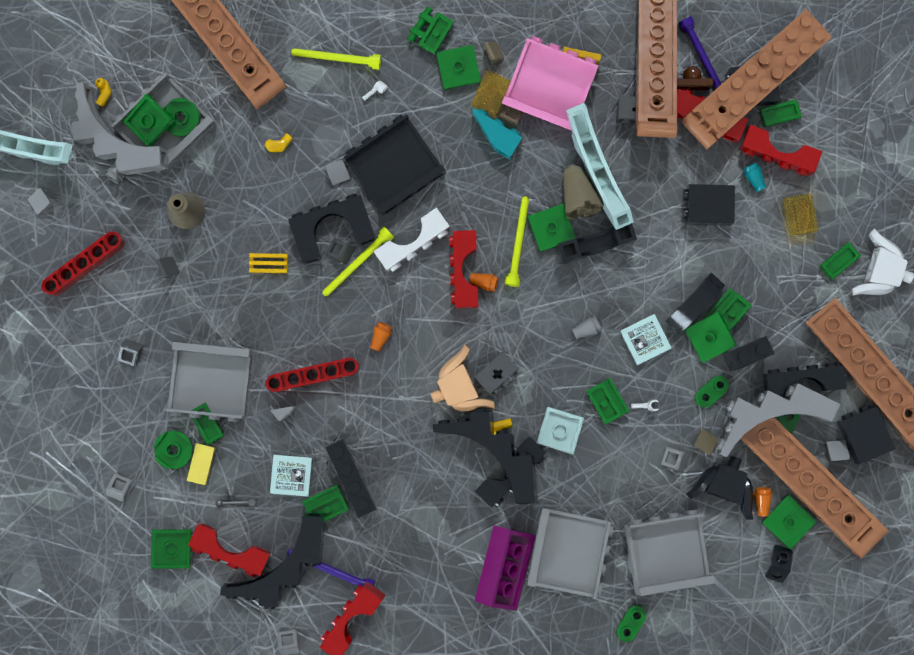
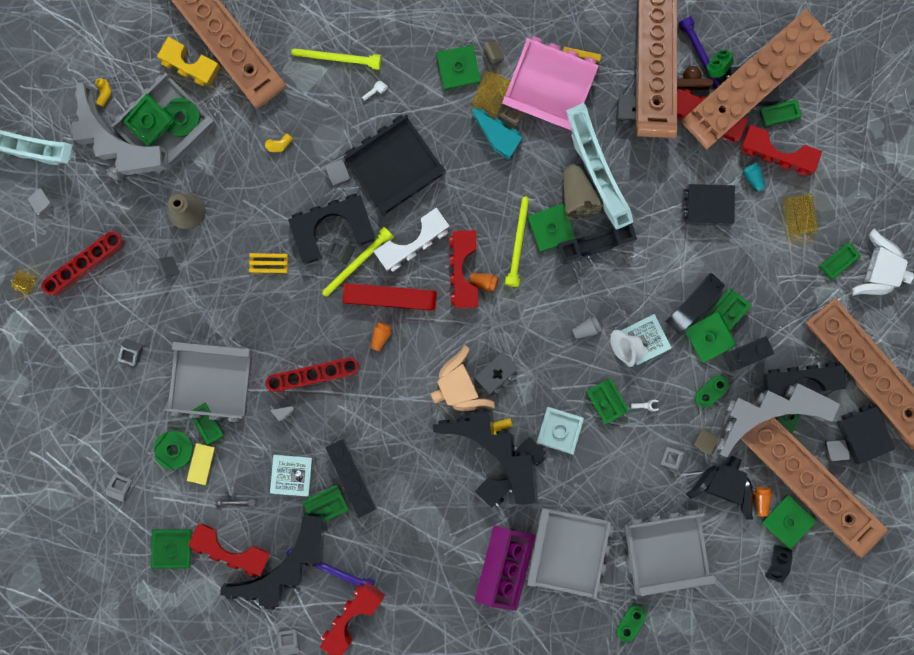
(23, 282): none -> clear yellow tile
(202, 71): none -> yellow arch
(389, 297): none -> red beam
(436, 32): green plate -> none
(627, 347): none -> white piece
(720, 63): none -> green plate

